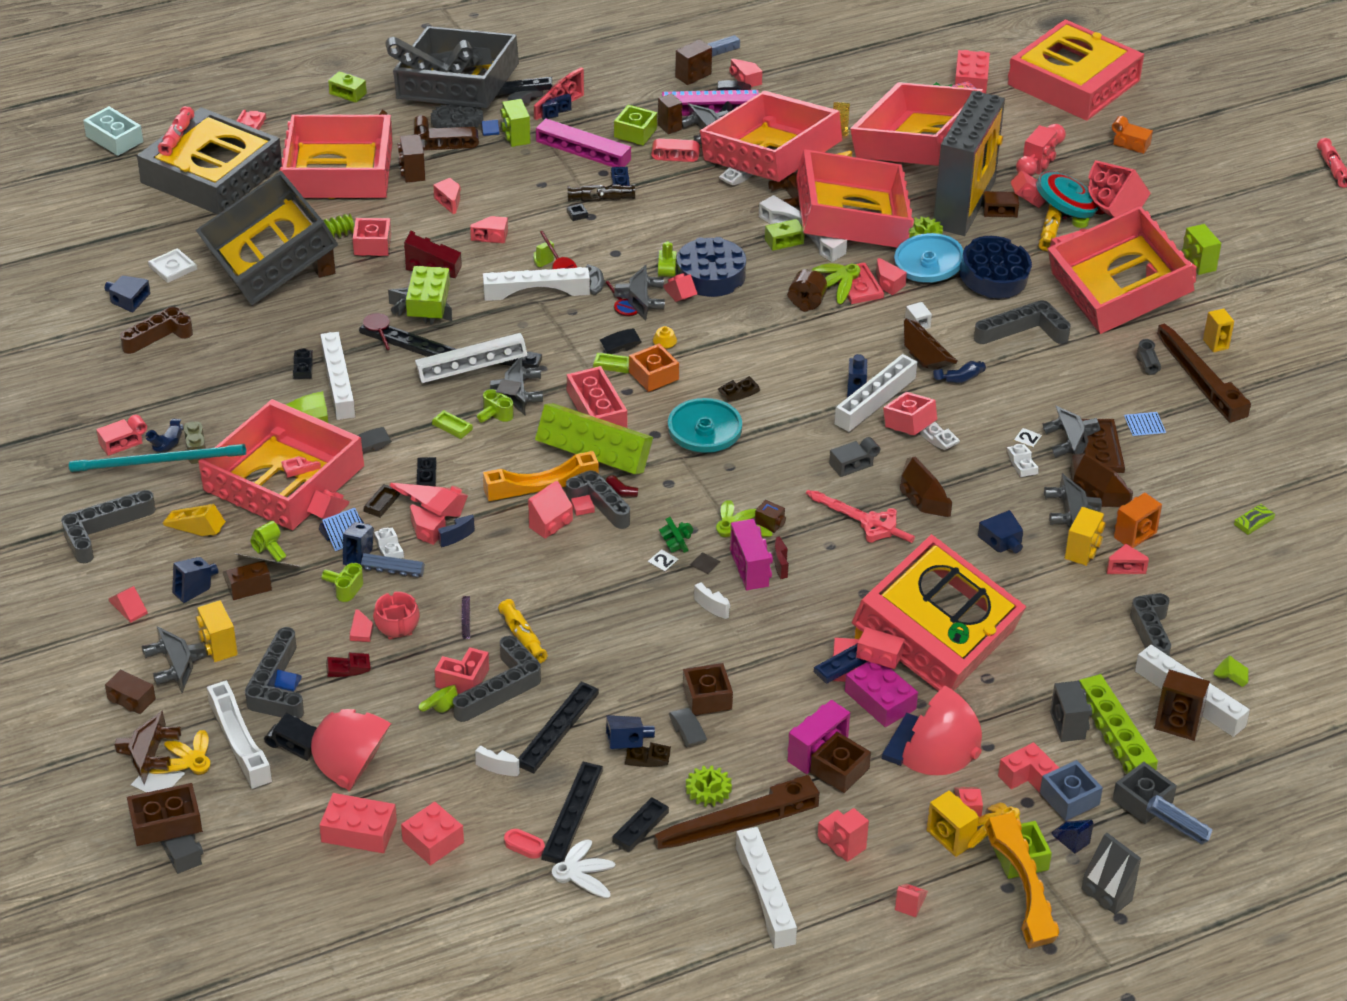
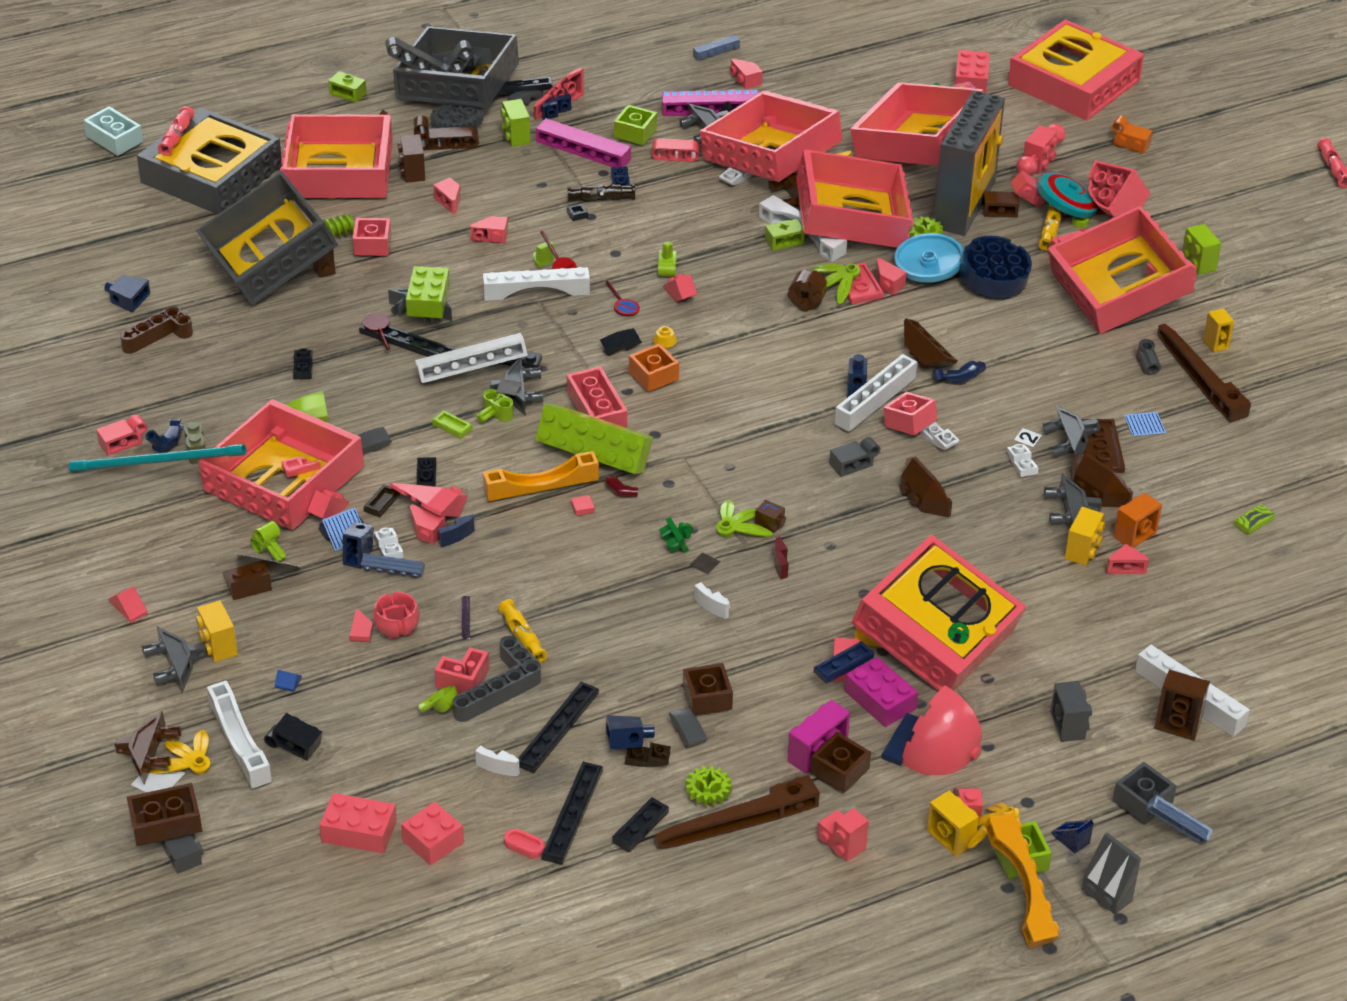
(101, 517): dark grey beam -> none
(130, 691): reddish brown brick -> none
(172, 265): white tile -> none
(192, 578): dark blue torso -> none
(196, 520): yellow slope -> none
(253, 118): coral plate -> none
(261, 690): dark grey beam -> none
(337, 375): white brick -> none
(346, 582): lime beam -> none
(347, 744): coral brick -> none
(353, 665): dark red slope -> none
(428, 254): dark red wedge -> none
(490, 127): blue slope -> none
(549, 510): coral slope -> none
(575, 870): white plant -> none
(596, 279): dark grey piece -> none
(602, 496): dark grey beam -> none
(612, 362): lime tile -> none
(637, 292): dark grey connector -> none
(663, 560): white sticker -> none
(669, 113): reddish brown brick -> none
(693, 62): reddish brown brick -> none
(705, 425): teal dish -> none
(714, 265): dark blue brick -> none
(732, 85): black slope -> none
(735, 391): dark brown slope -> none
(750, 554): dark pink brick -> none
(776, 911): white arch -> none
(843, 109): clear yellow brick -> none
(868, 521): coral bar -> none
(880, 648): coral brick -> none
(909, 899): coral slope -> none
(919, 313): white brick -> none
(1002, 532): dark blue torso -> none
(1023, 318): dark grey beam -> none
(1025, 765): coral brick -> none
(1071, 790): sand blue brick -> none
(1116, 725): lime brick -> none
(1146, 617): dark grey beam -> none
(1232, 669): lime tile -> none

